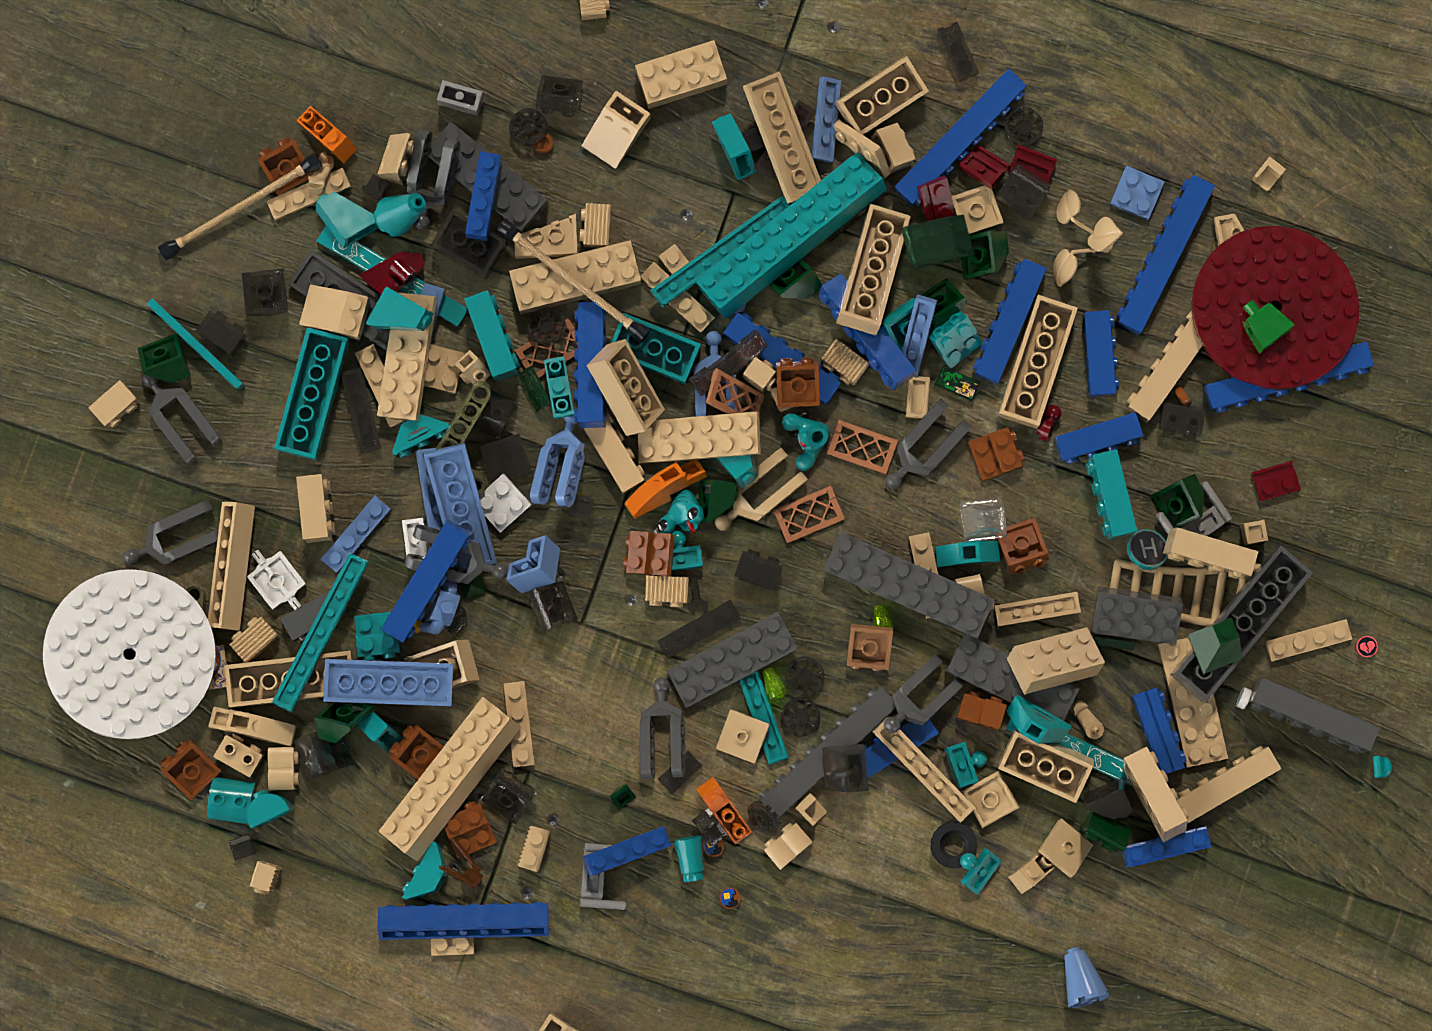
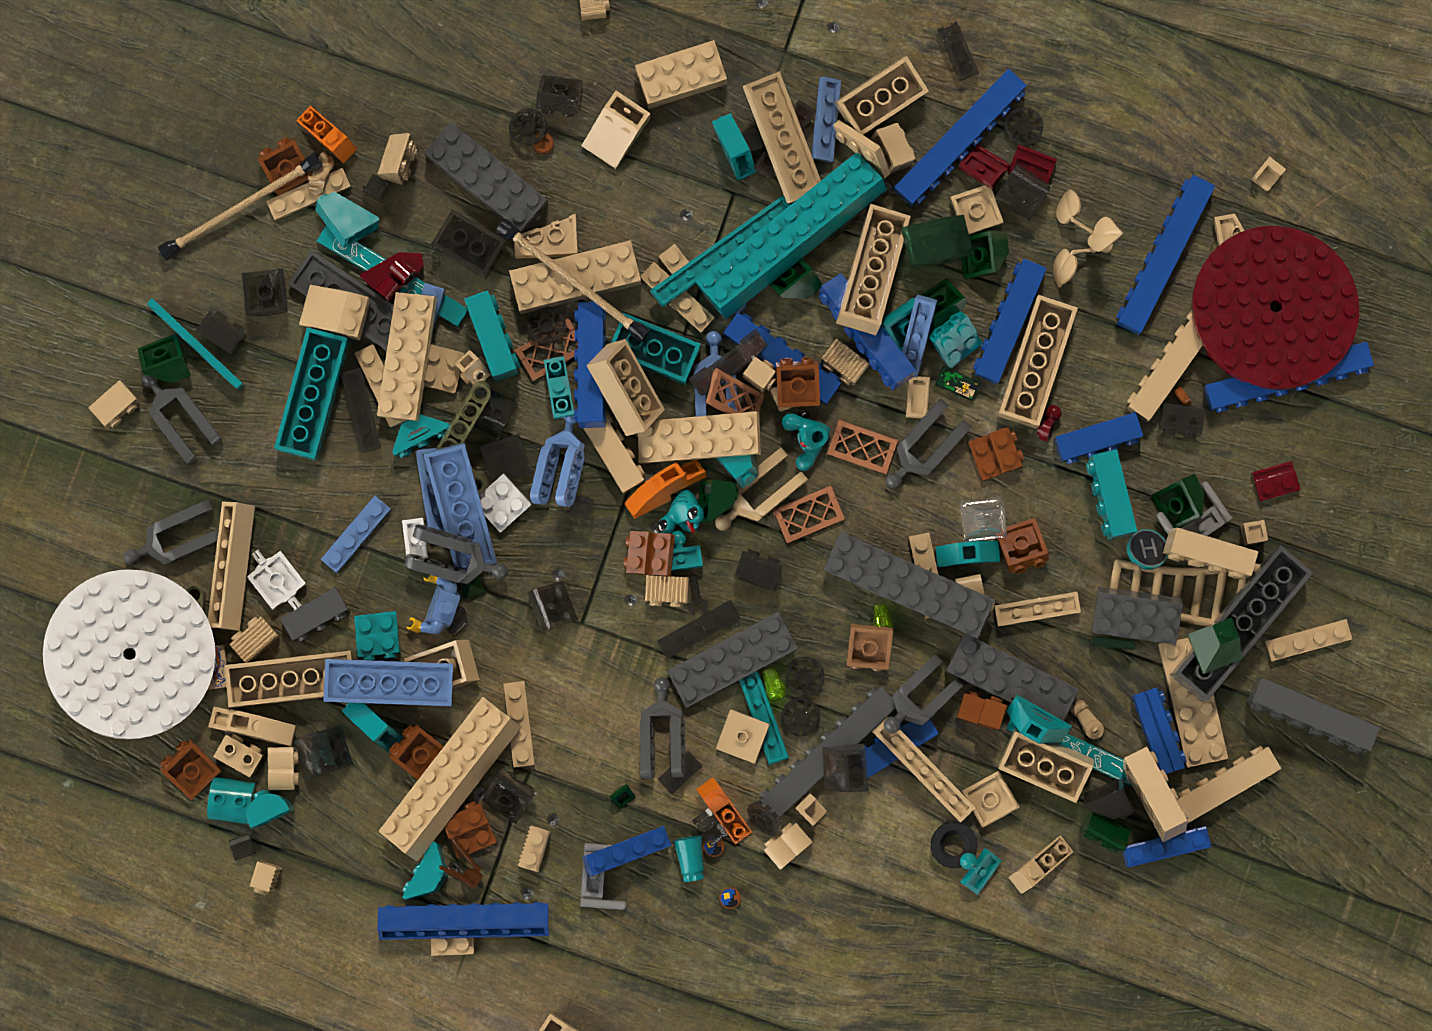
(315, 508): tan piece -> none
(320, 632): teal tile -> none
(339, 719): dark green slope -> none
(399, 213): teal cone -> none
(399, 313): teal slope -> none
(425, 581): blue brick -> none
(445, 174): dark grey piece -> none
(460, 98): light grey brick -> none
(483, 196): blue brick -> none
(534, 389): clear green tile -> none
(537, 568): medium blue brick -> none
(597, 225): tan brick -> none
(936, 199): dark red plate -> none
(962, 765): teal plate -> none
(1055, 660): tan brick -> none
(1065, 848): tan plate -> none
(1082, 980): medium blue cone -> none
(1099, 353): blue brick -> none
(1137, 193): medium blue plate -> none
(1243, 698): white tile -> none
(1265, 325): green torso -> none
(1366, 646): tile -> none
(1382, 767): teal plate -> none

